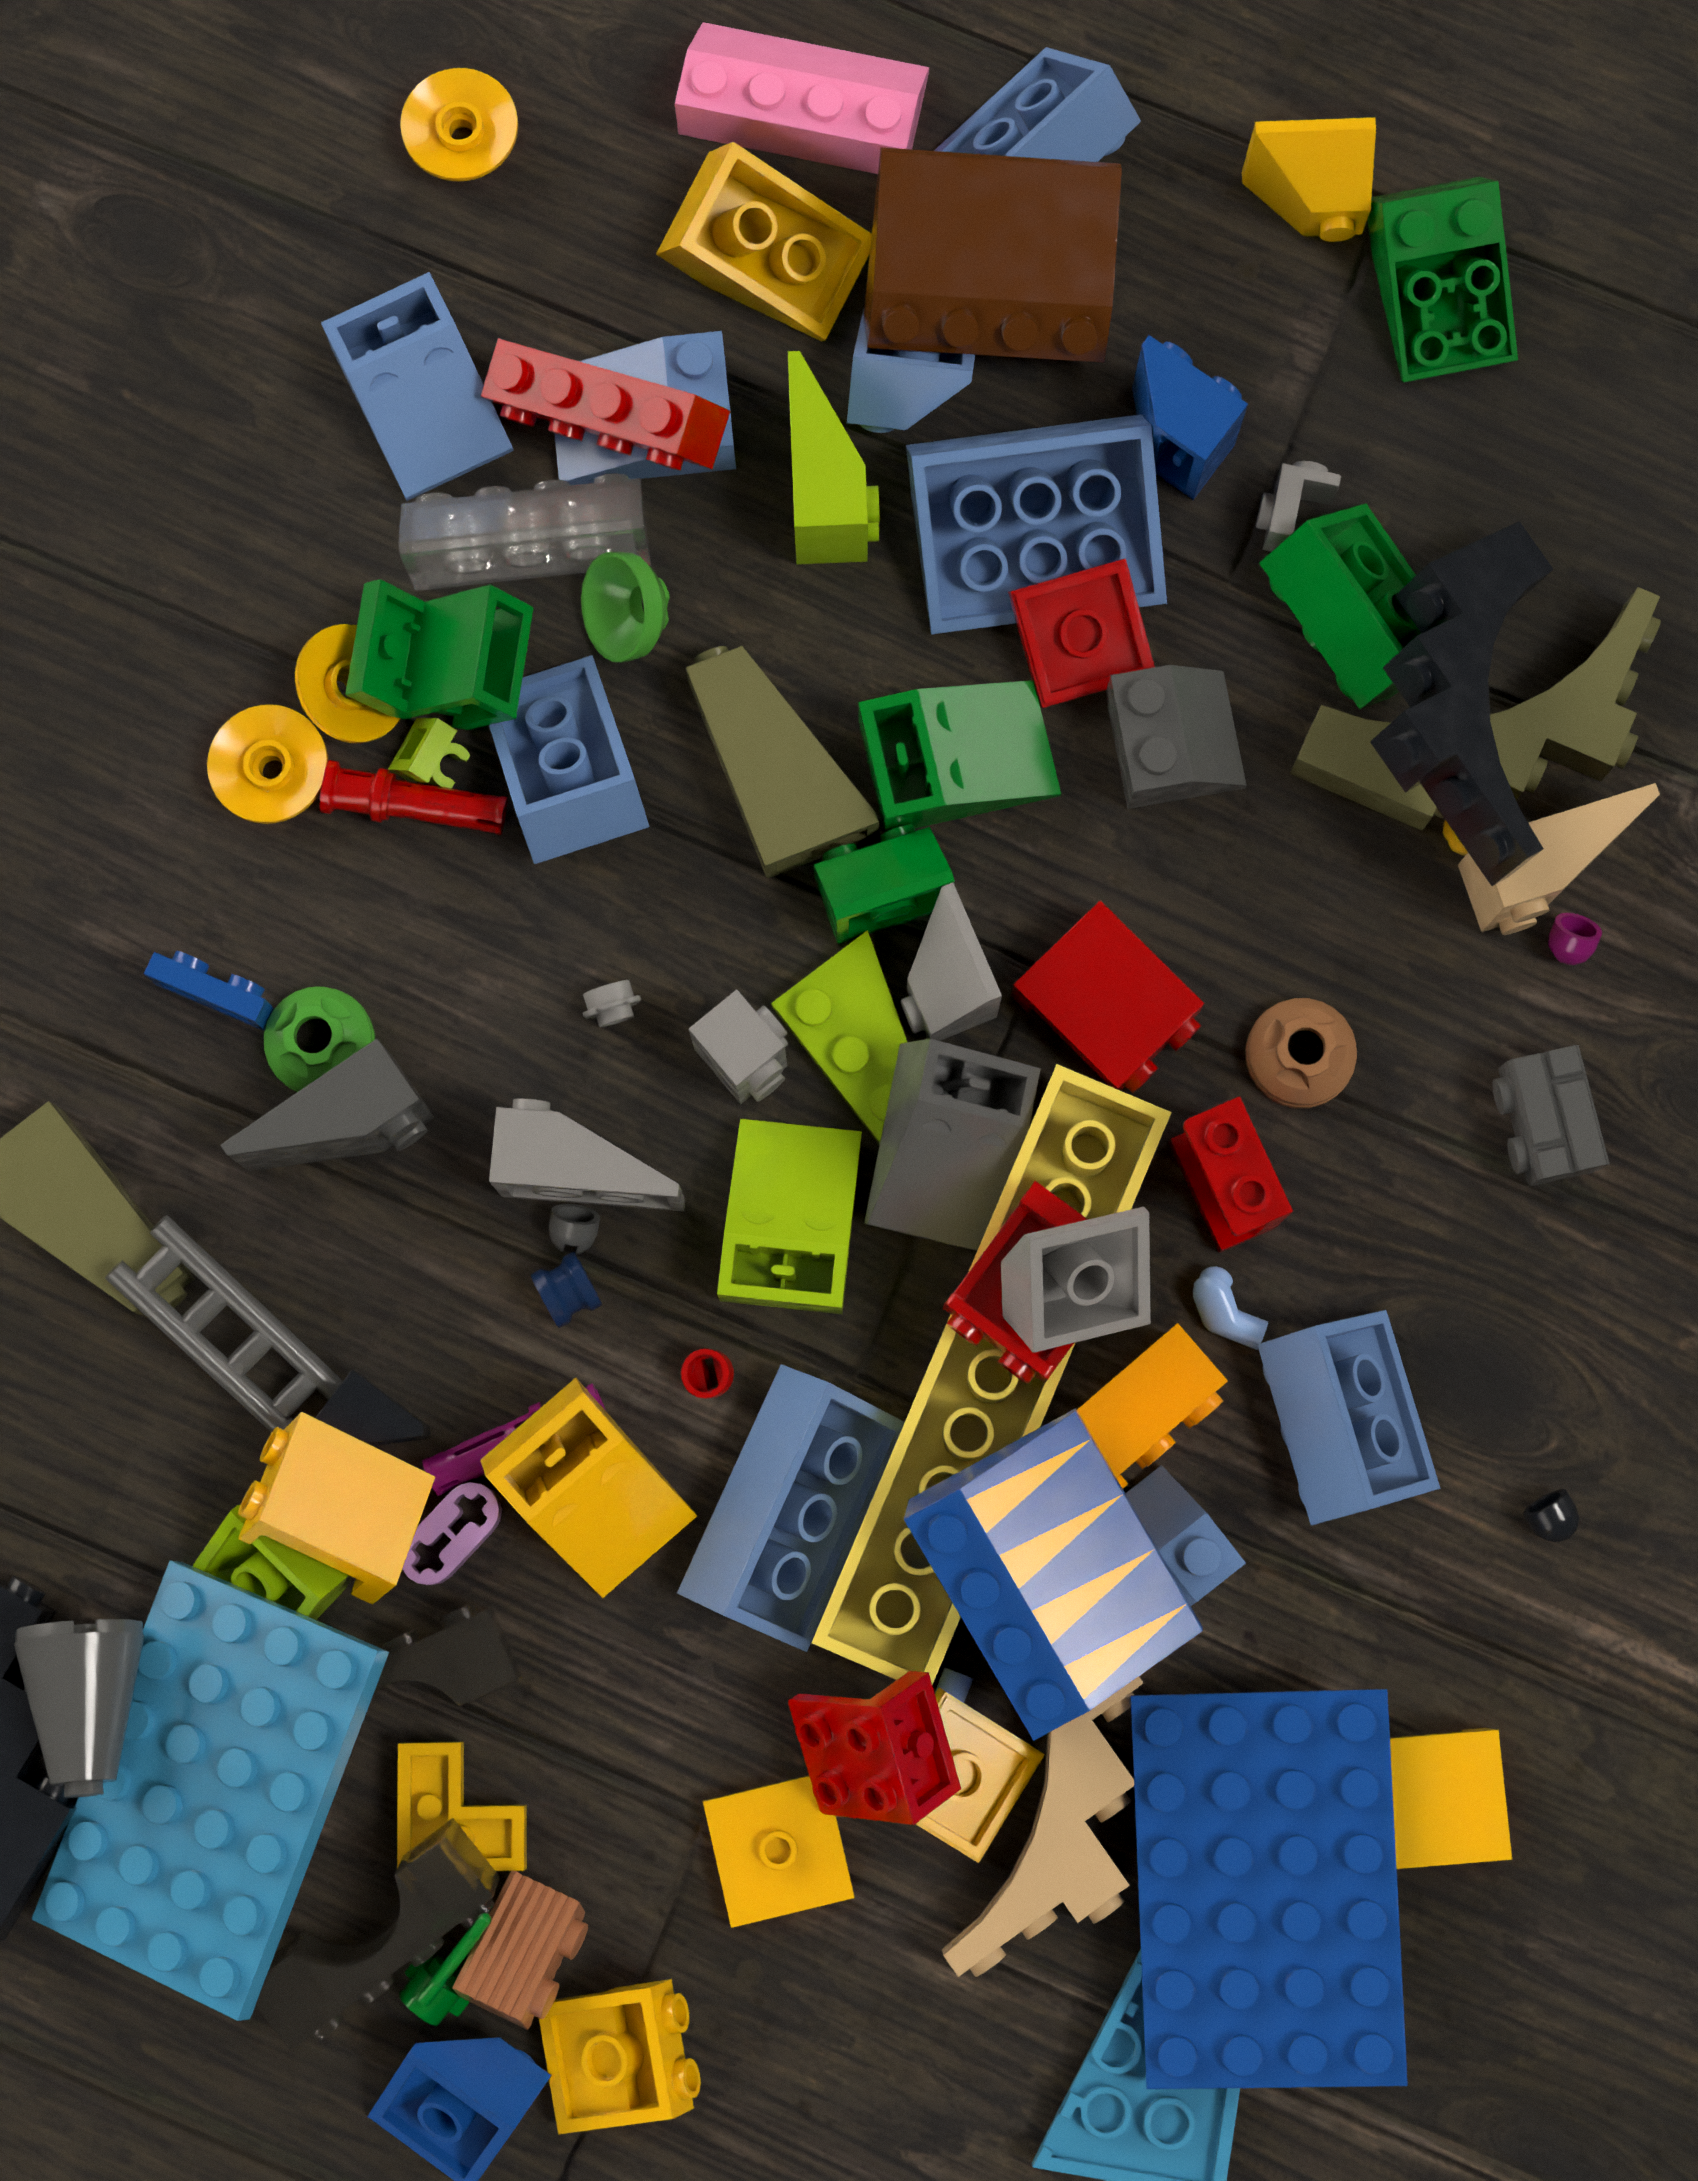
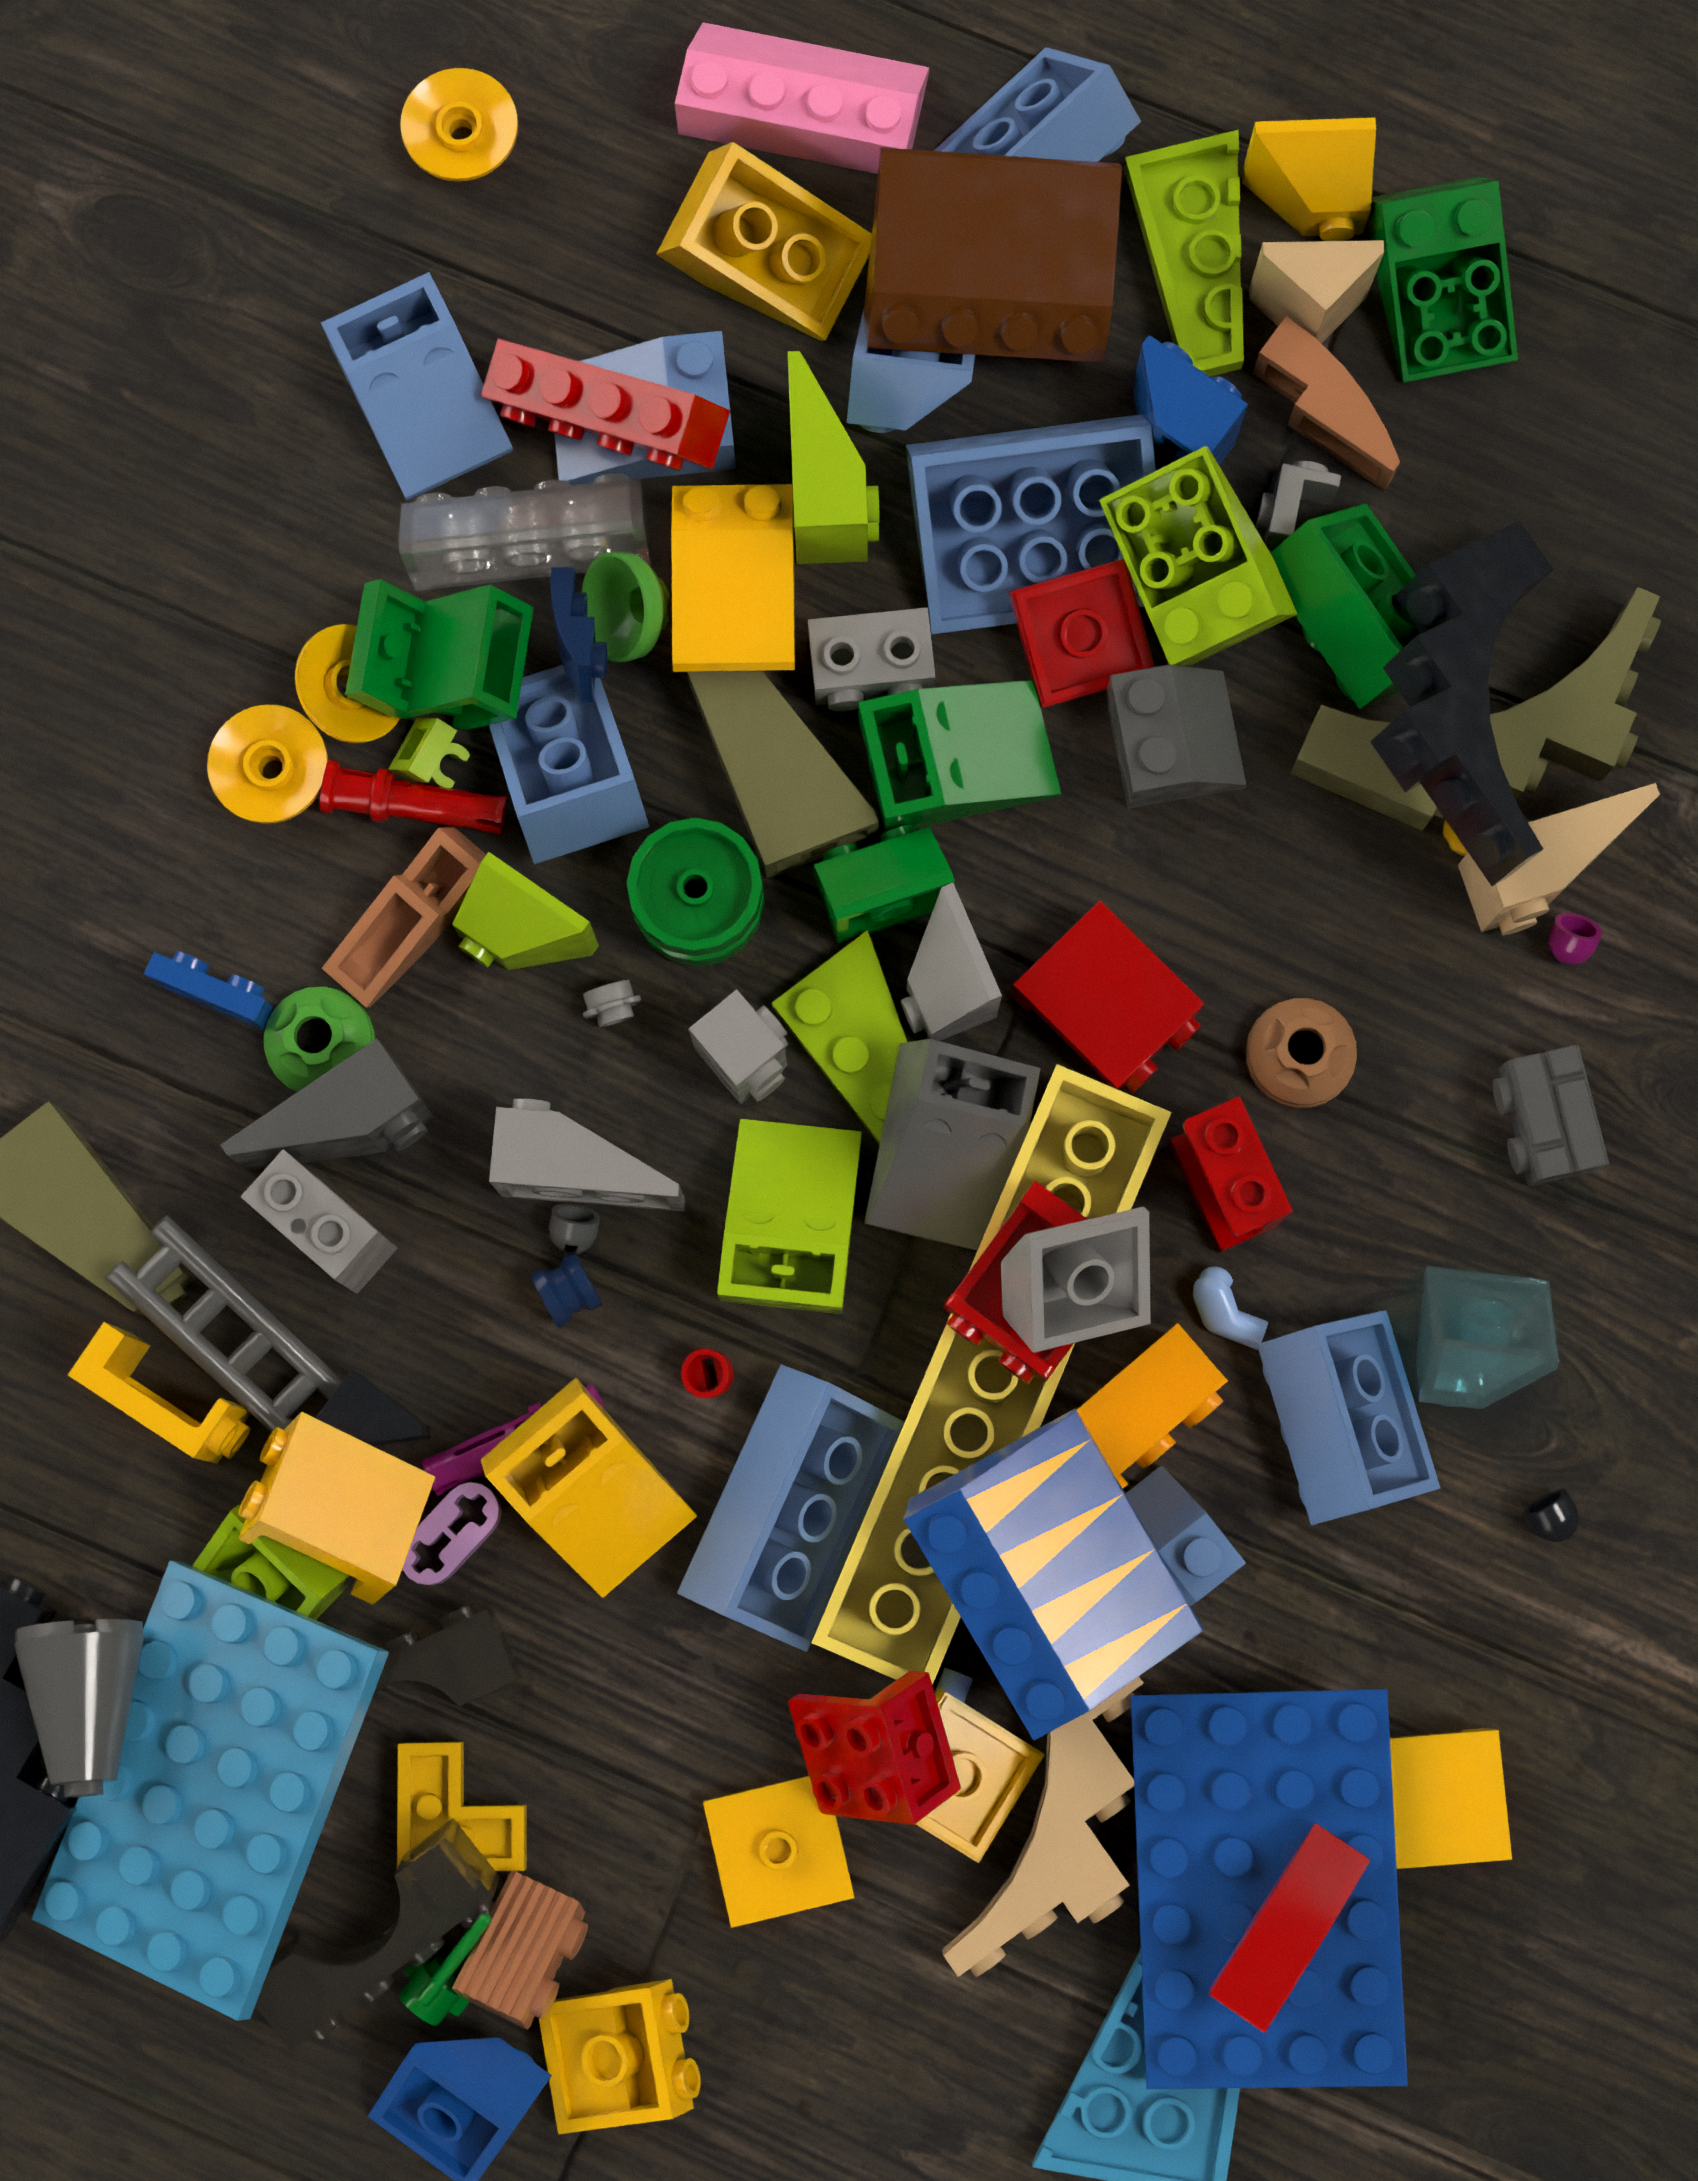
(107, 1370): none -> yellow panel
(319, 1222): none -> light grey window
(406, 917): none -> nougat slope
(518, 921): none -> lime slope
(576, 634): none -> dark blue slope
(696, 856): none -> green wheel
(733, 578): none -> yellow slope
(870, 656): none -> light grey brick
(1191, 232): none -> lime wing
(1196, 559): none -> lime slope
(1289, 1927): none -> red slope
(1314, 281): none -> tan slope
(1328, 402): none -> nougat slope
(1482, 1336): none -> clear light blue slope

